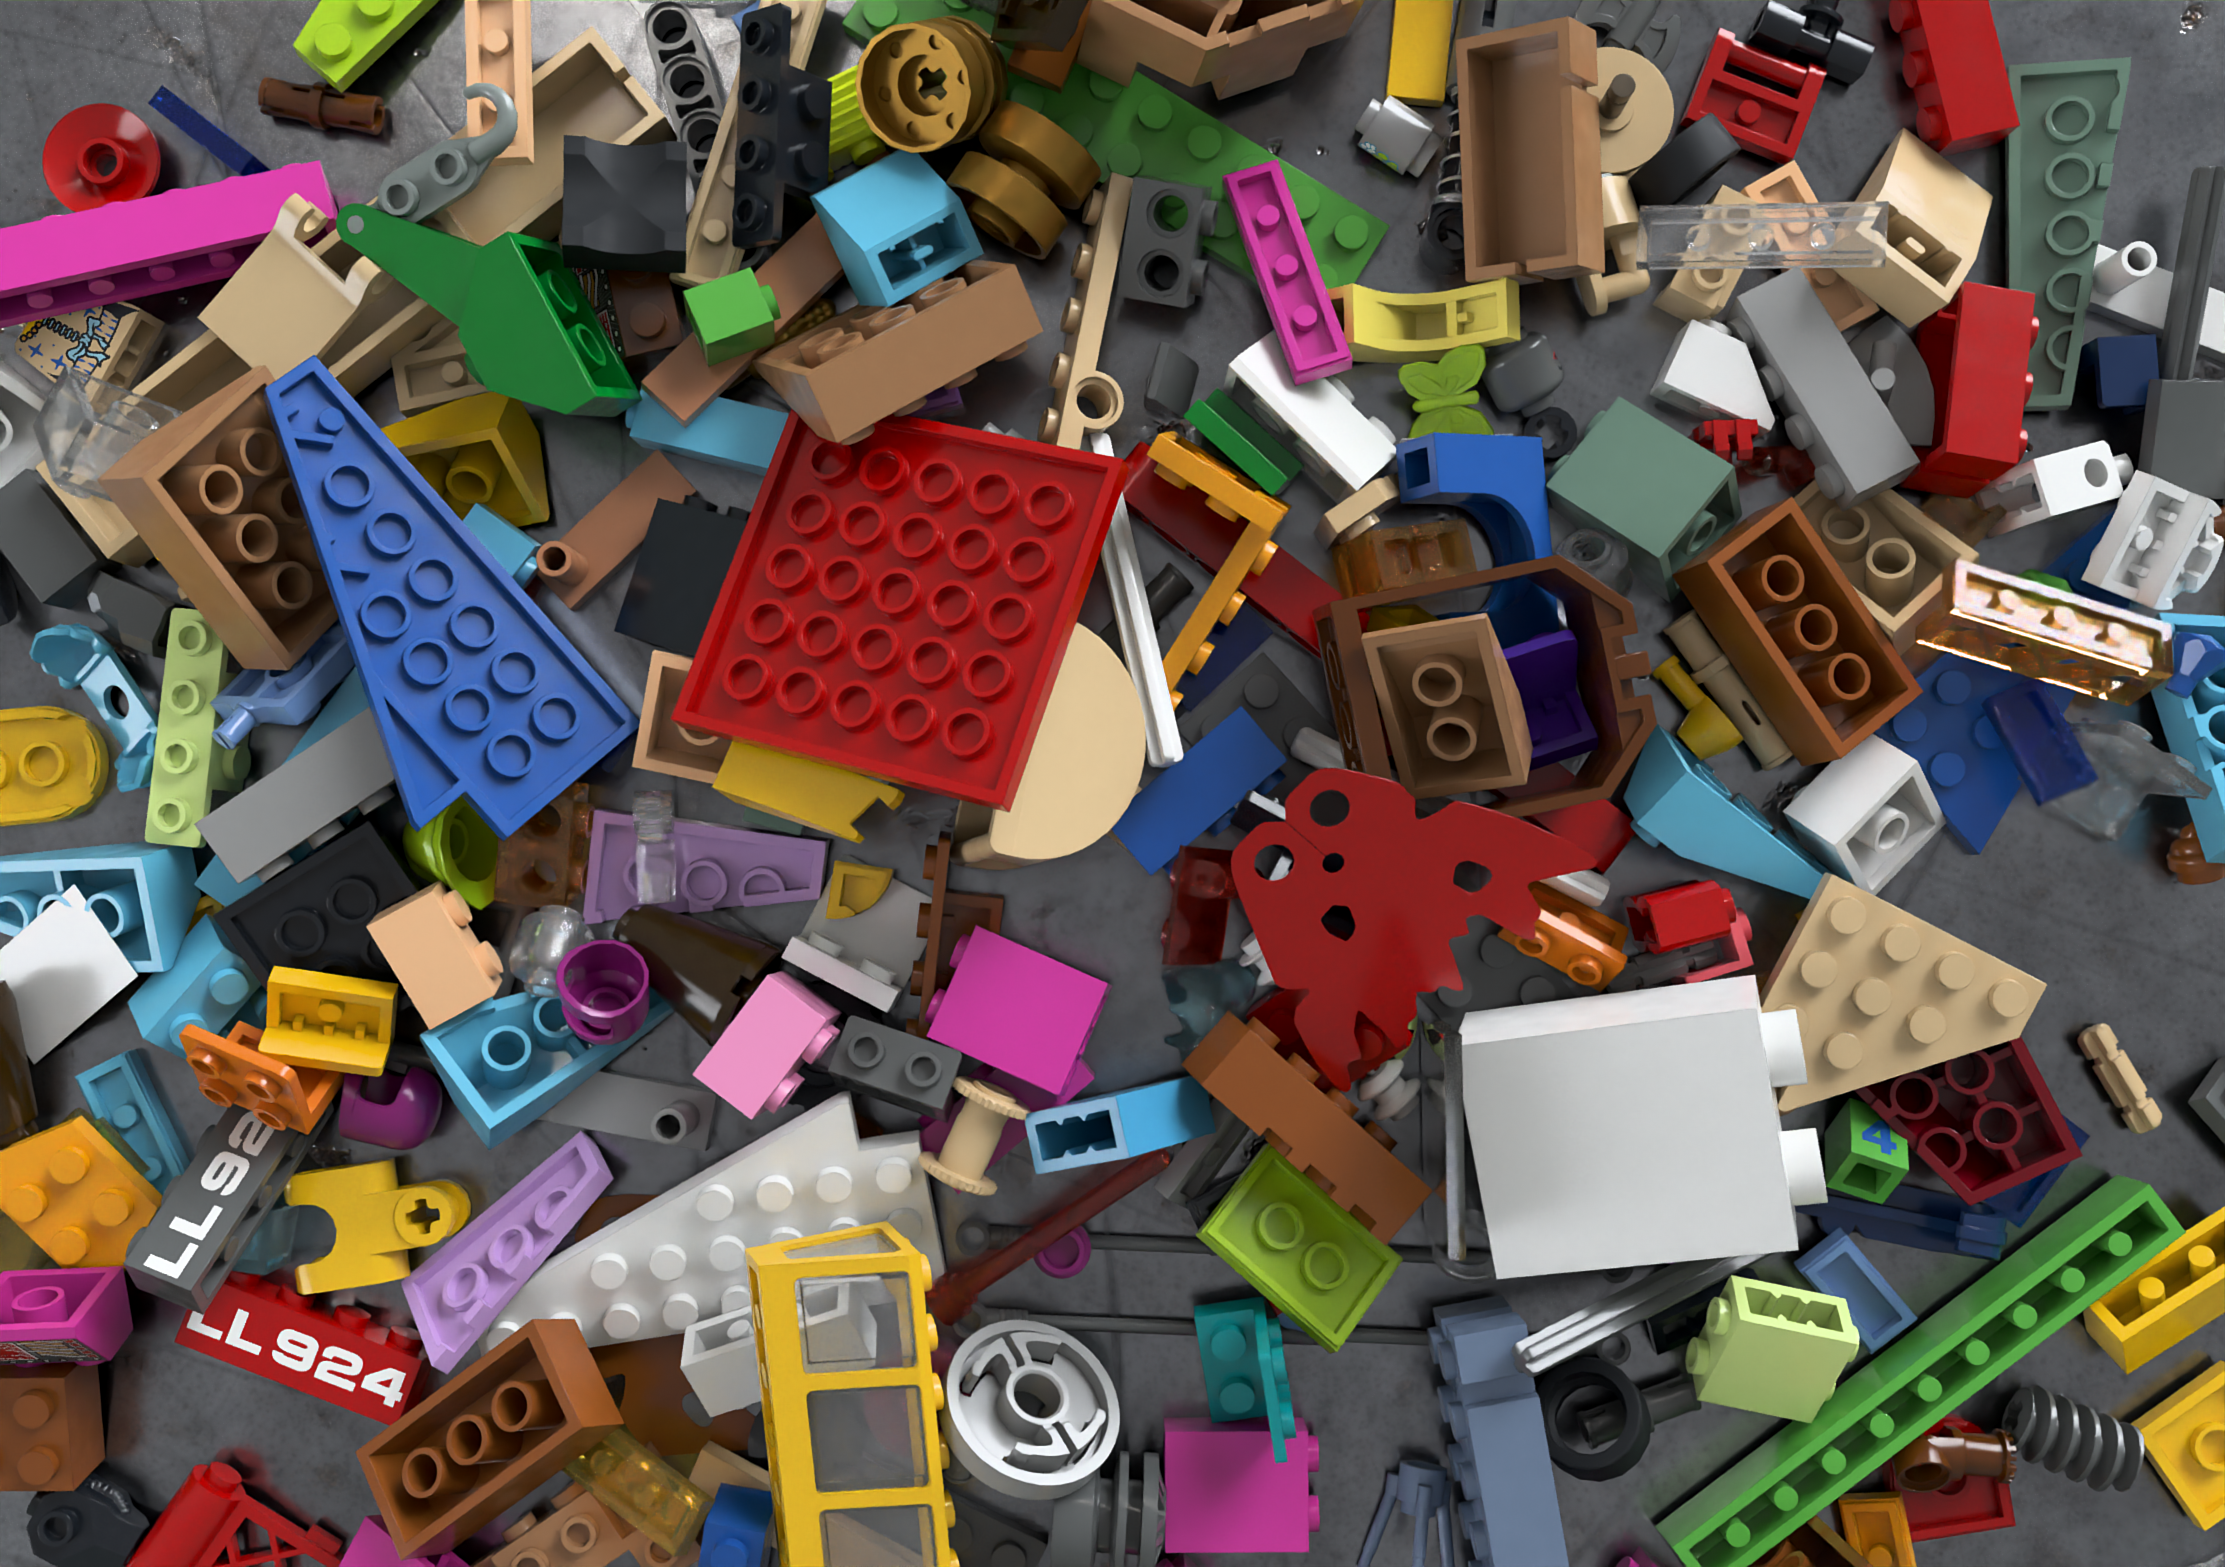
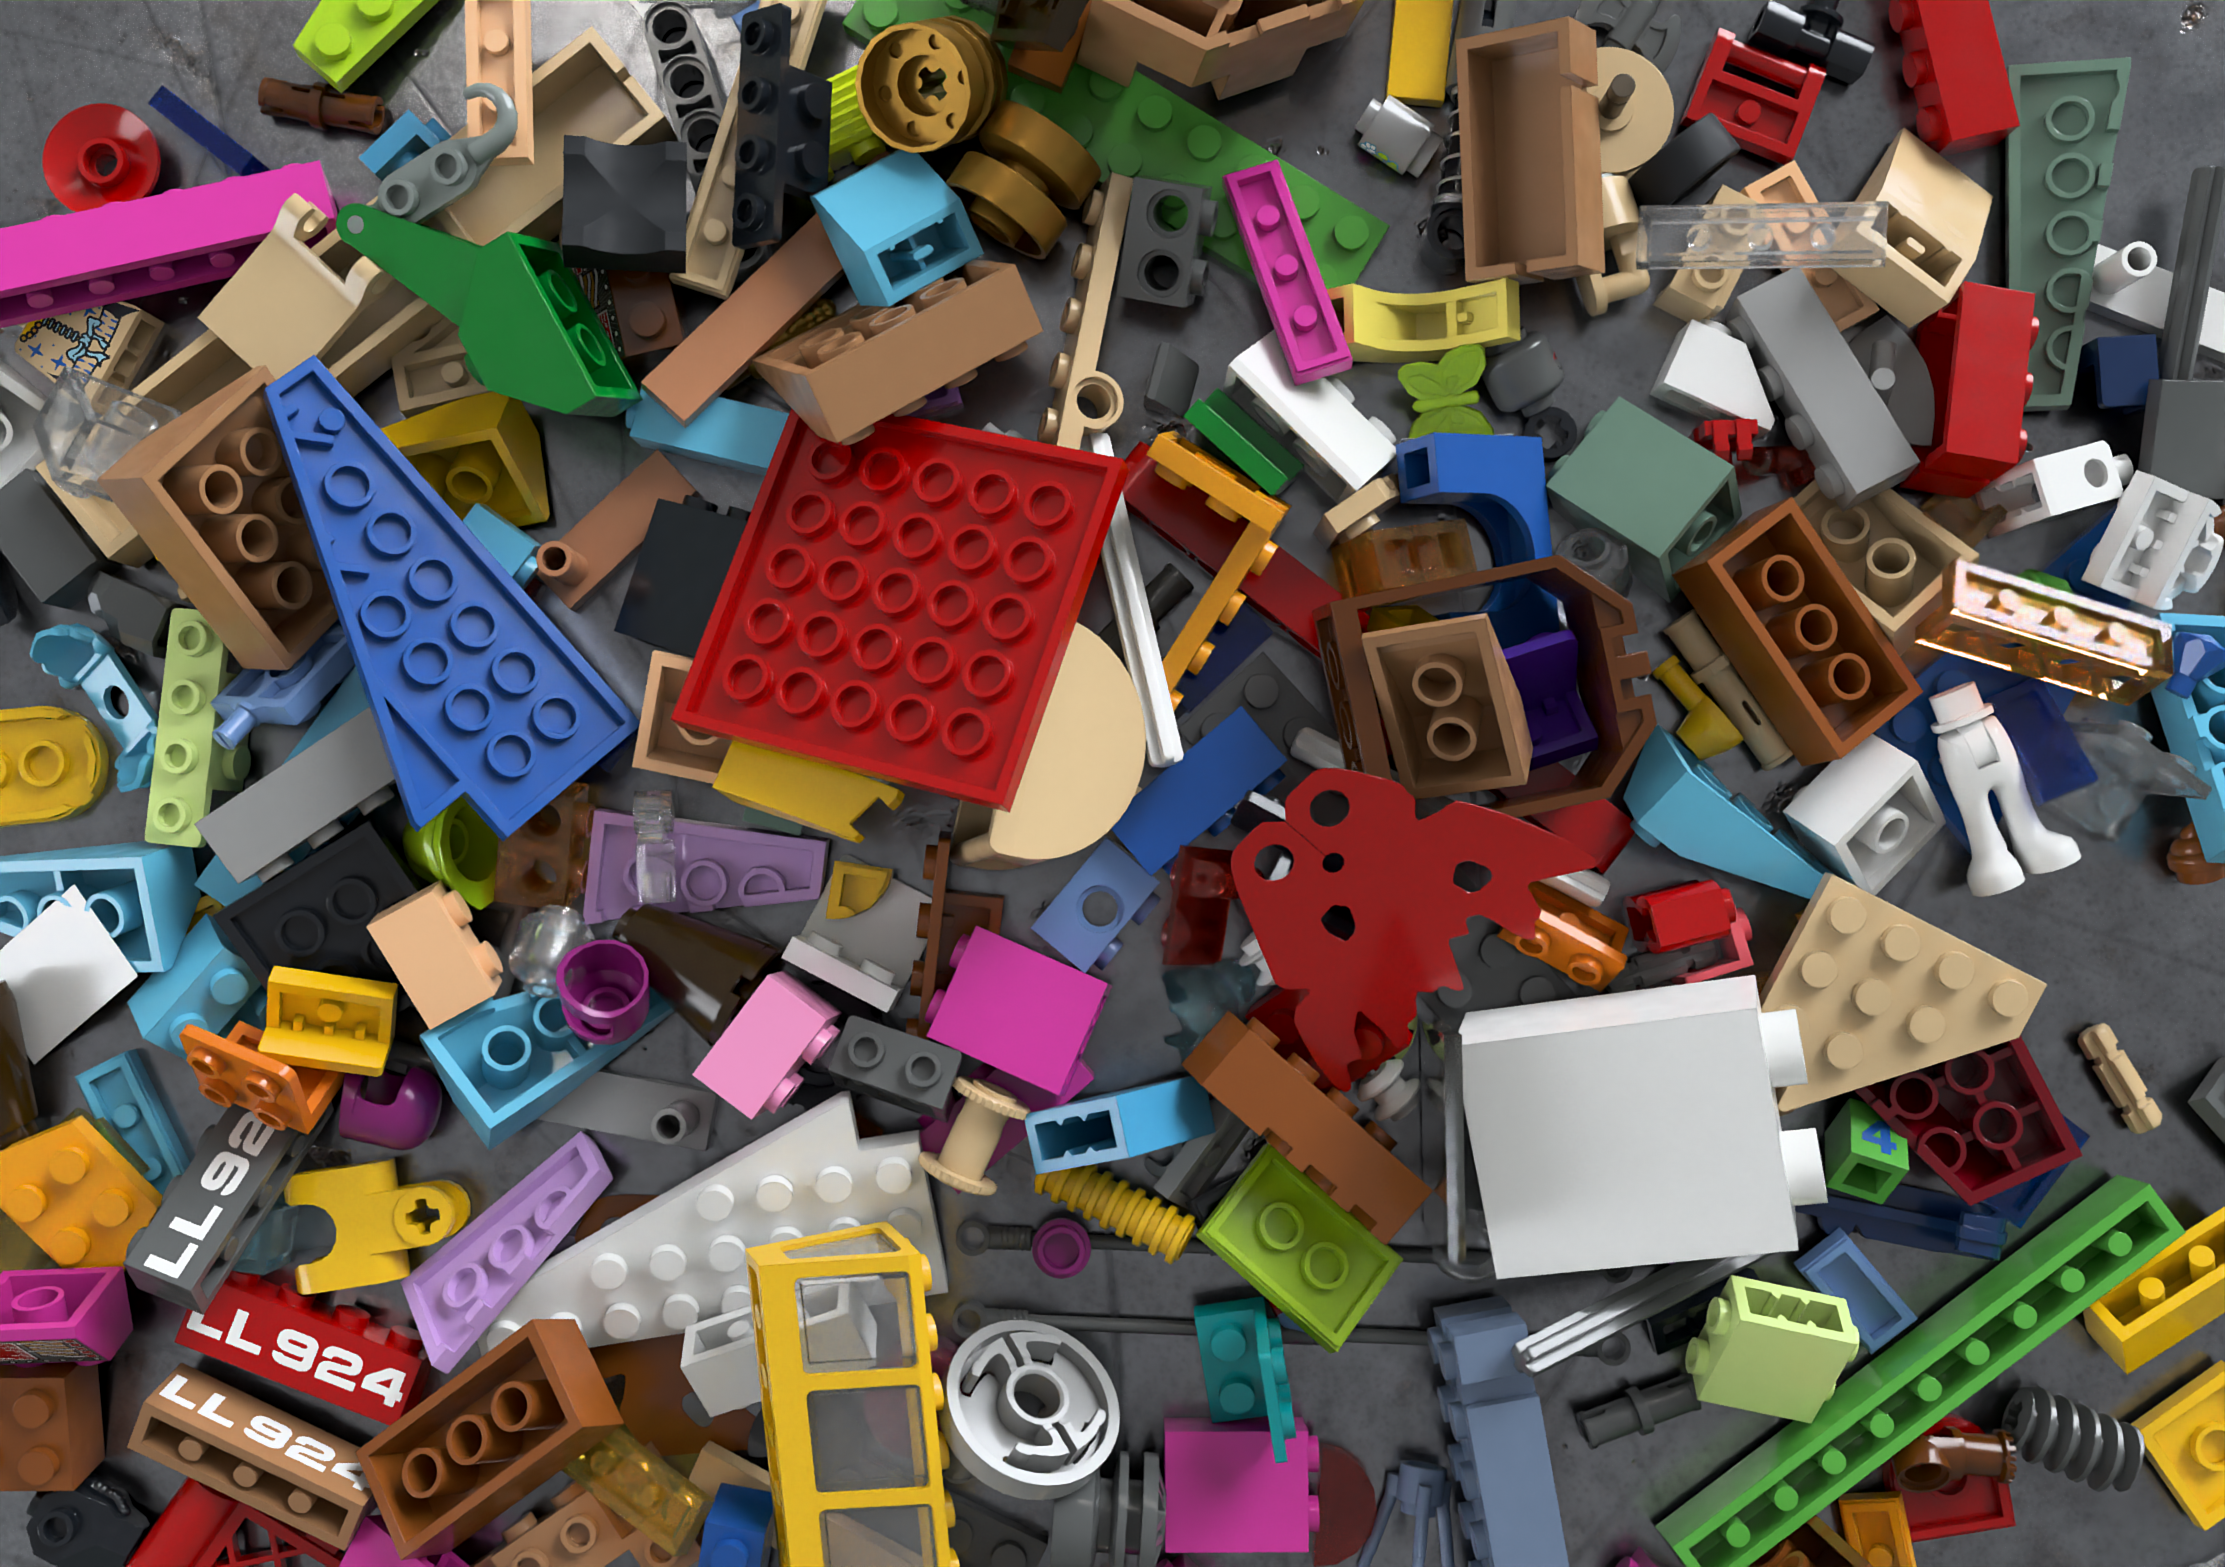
(255, 1454): none -> medium nougat brick
(402, 143): none -> dark azure bracket
(731, 315): bright green brick -> none
(955, 1294): clear red piece -> none
(1064, 921): none -> medium blue brick
(1121, 1208): none -> yellow piece
(1345, 1507): none -> clear red tile
(1631, 1443): black tyre -> none
(1980, 759): none -> white piece

